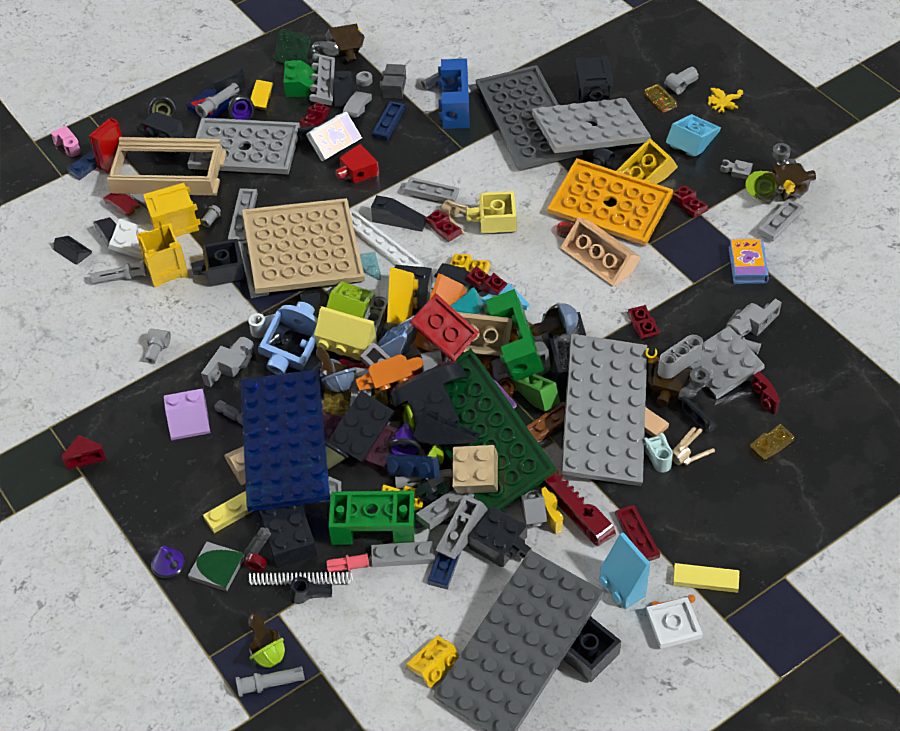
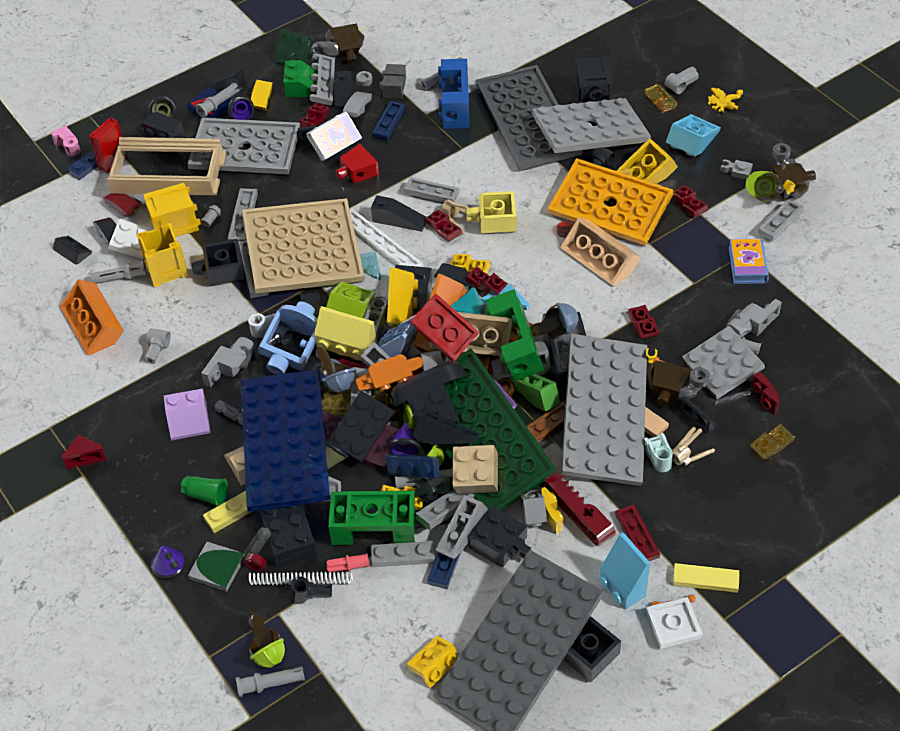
(91, 317): none -> orange slope
(205, 489): none -> green plant
(680, 356): light grey beam -> none

